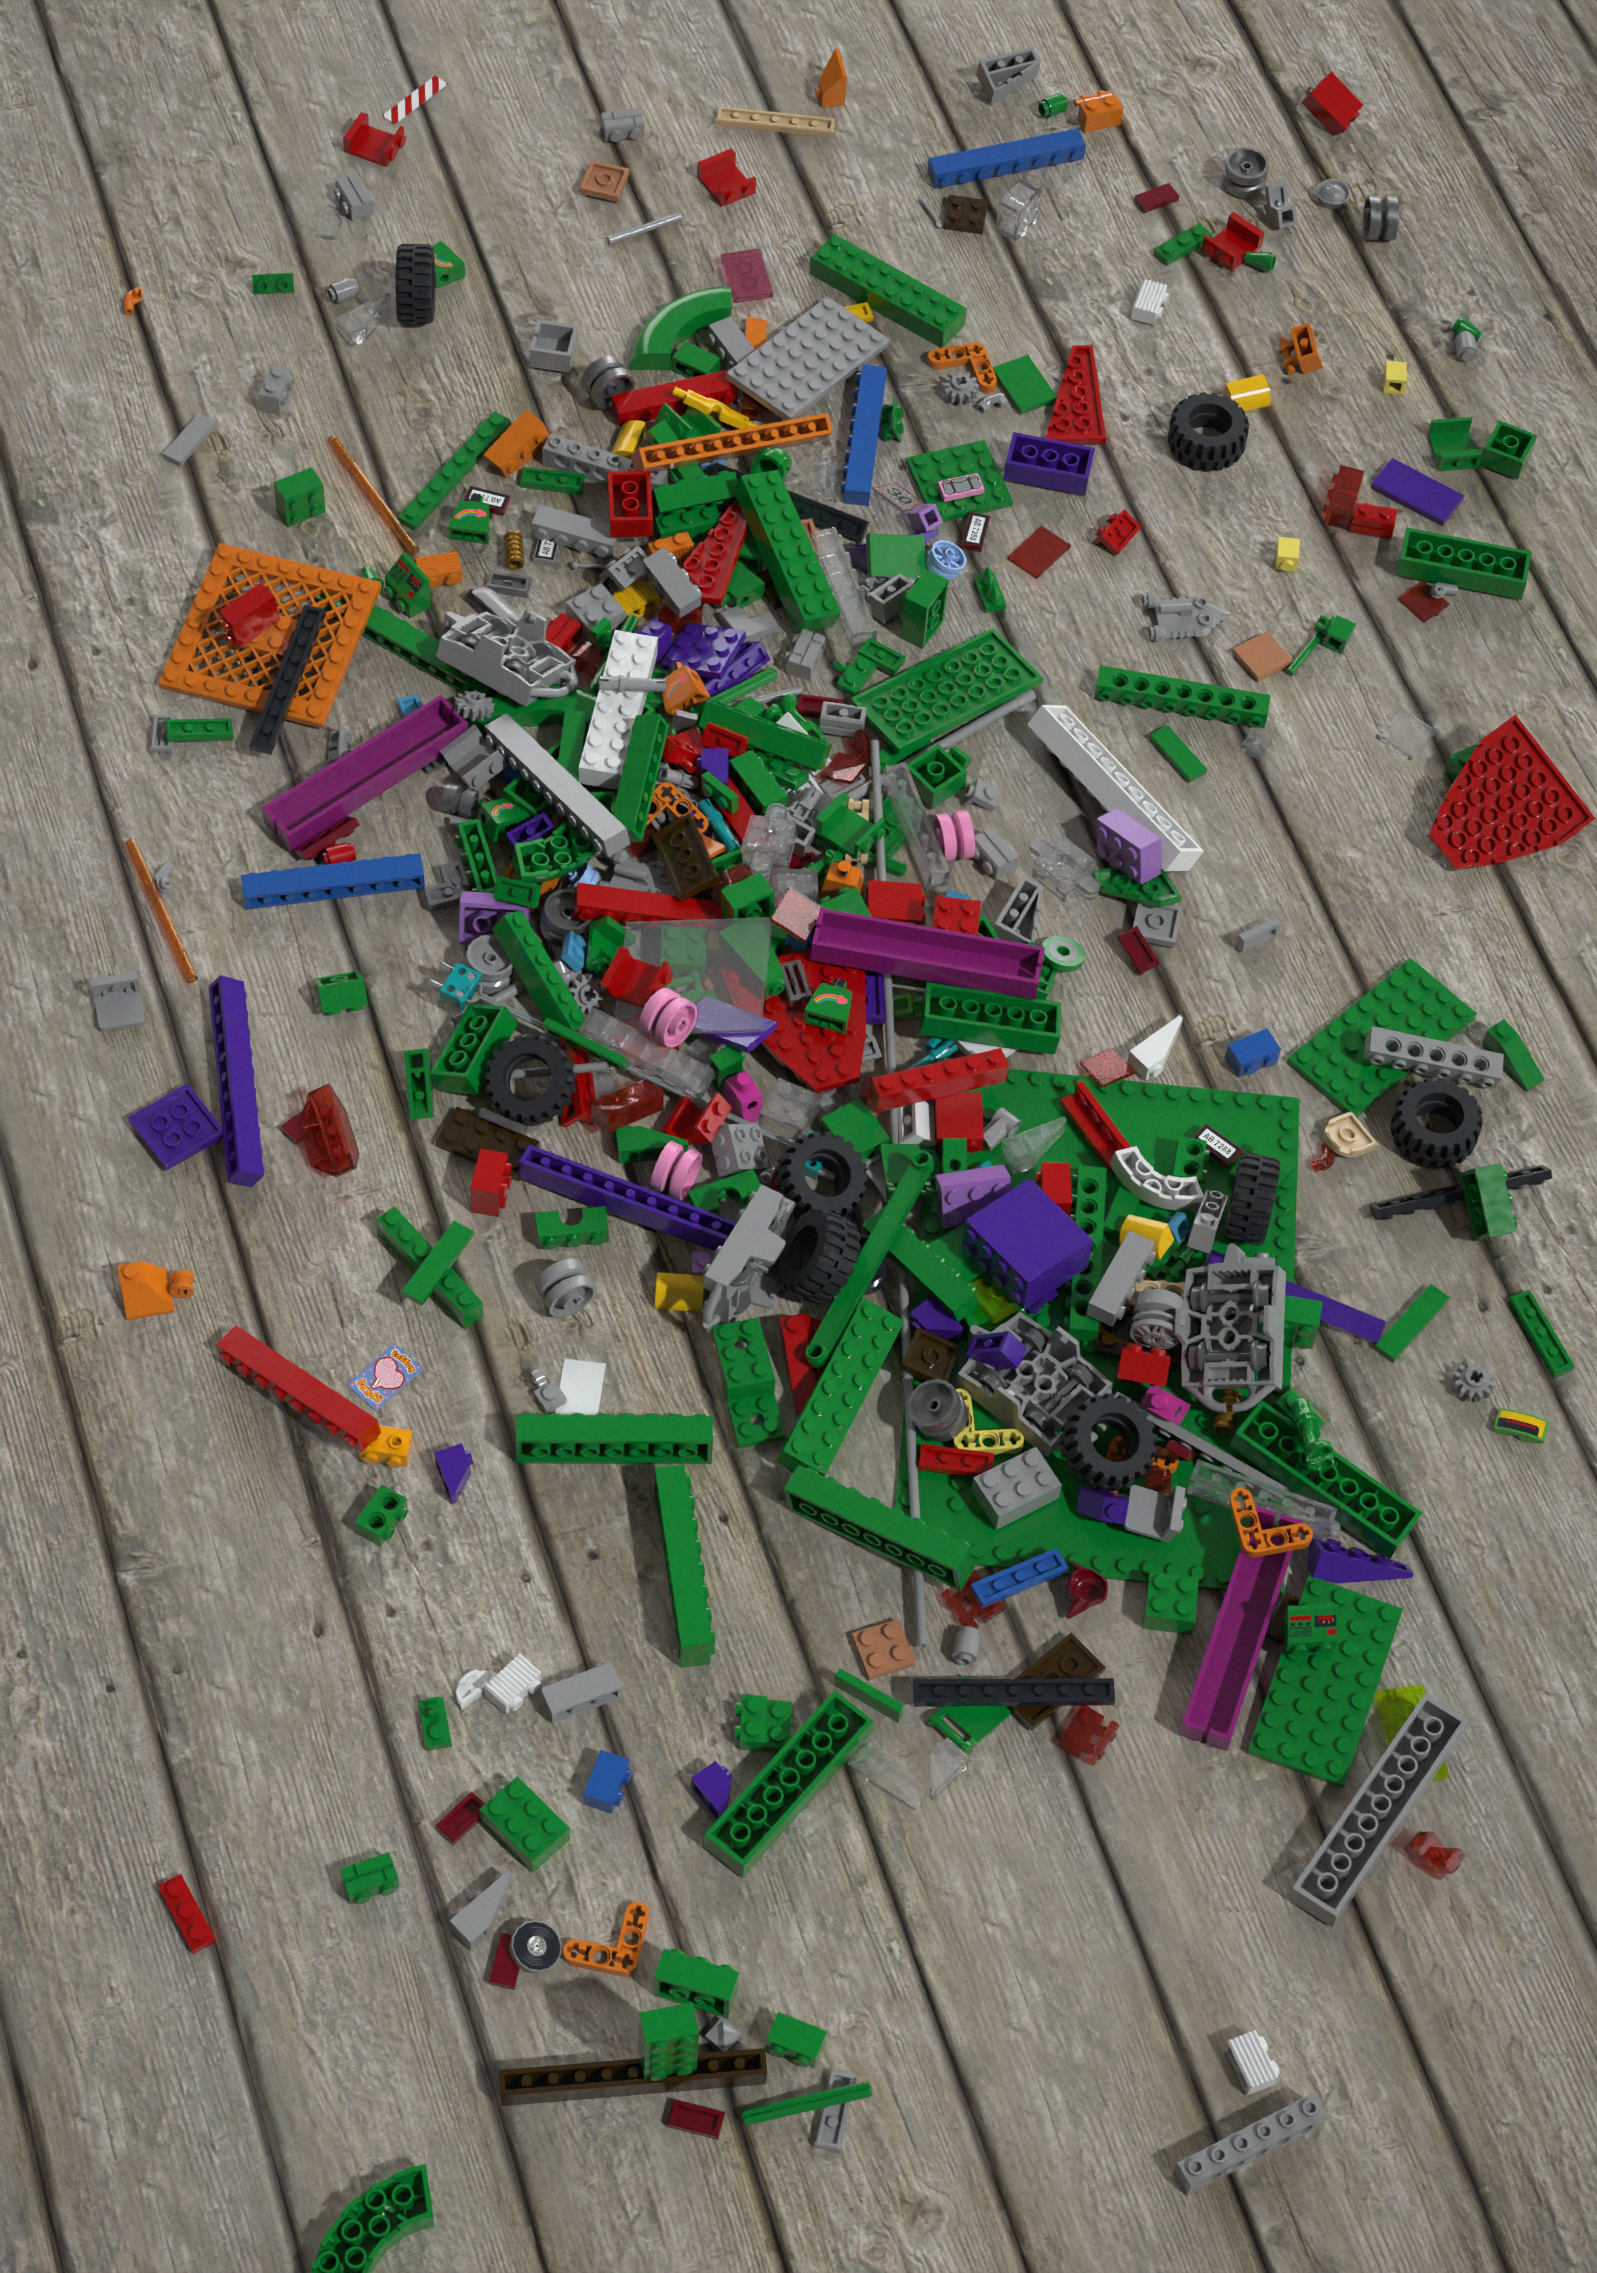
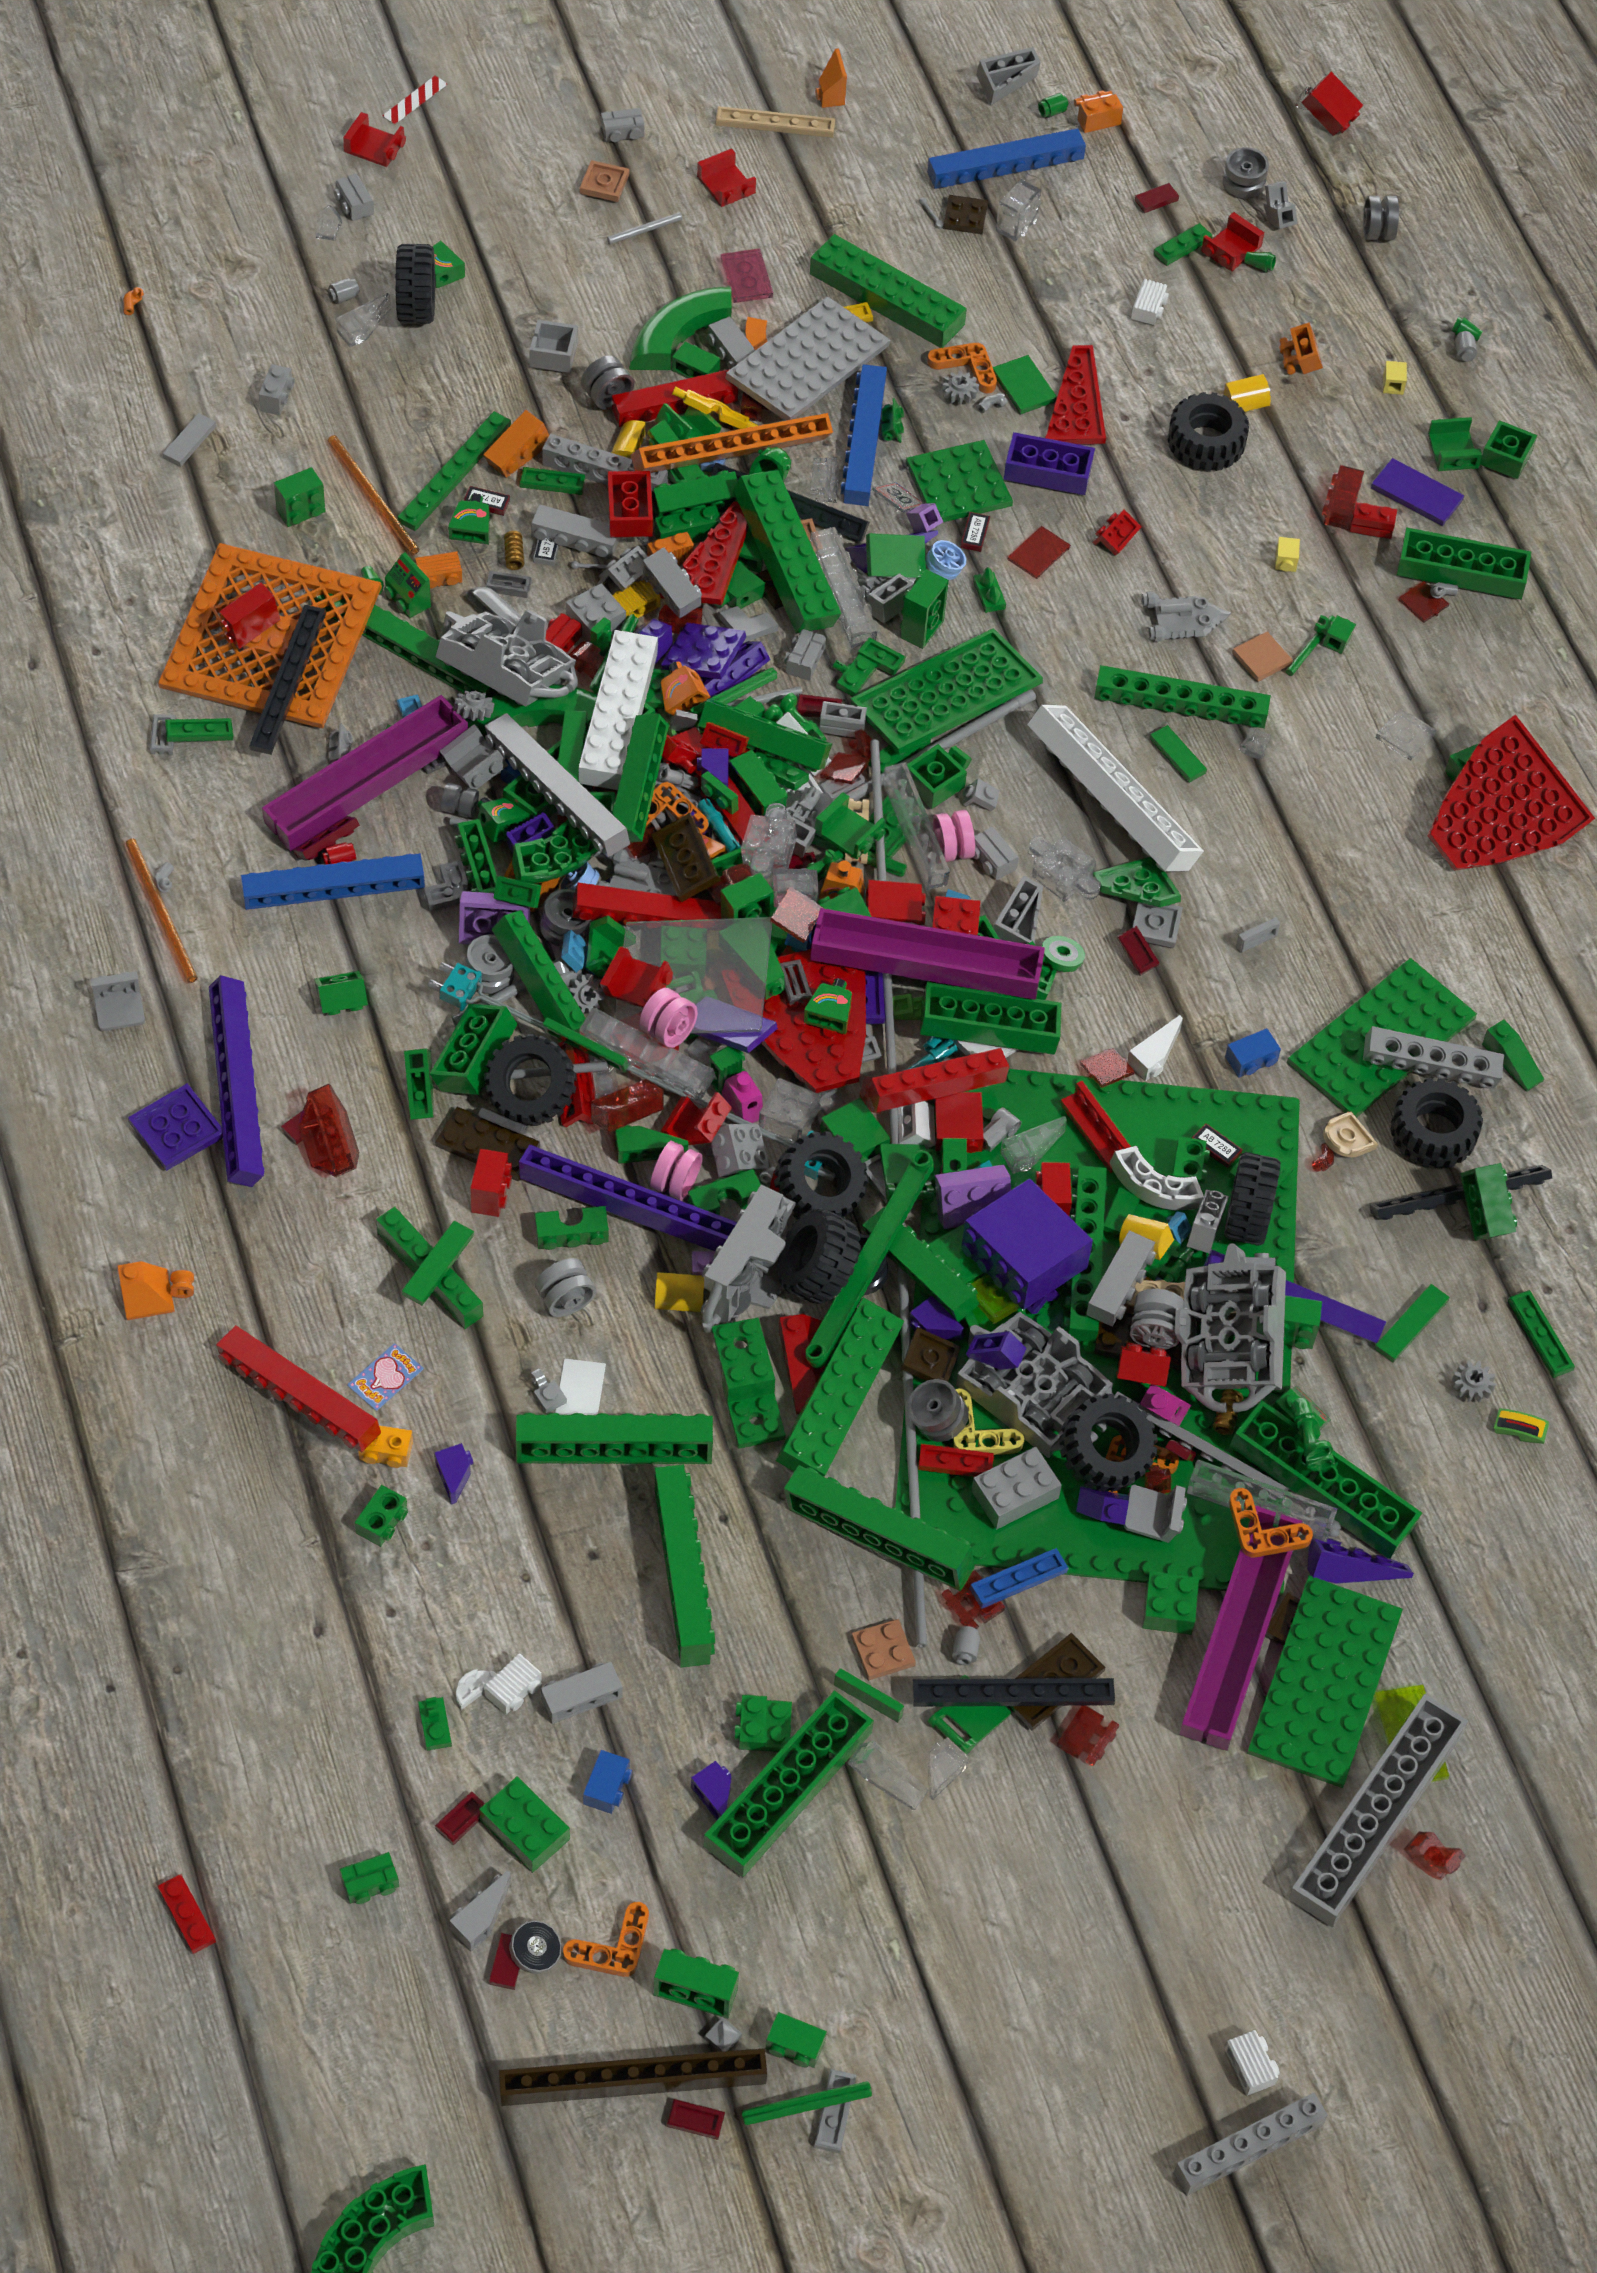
(273, 283): green hinge -> none
(631, 684): light grey pin -> none
(668, 2041): green brick -> none
(960, 487): tile -> none
(1085, 1589): dark red piece -> none
(1128, 846): medium lavender brick -> none
(1310, 1629): green slope -> none
(1332, 193): light grey hat -> none

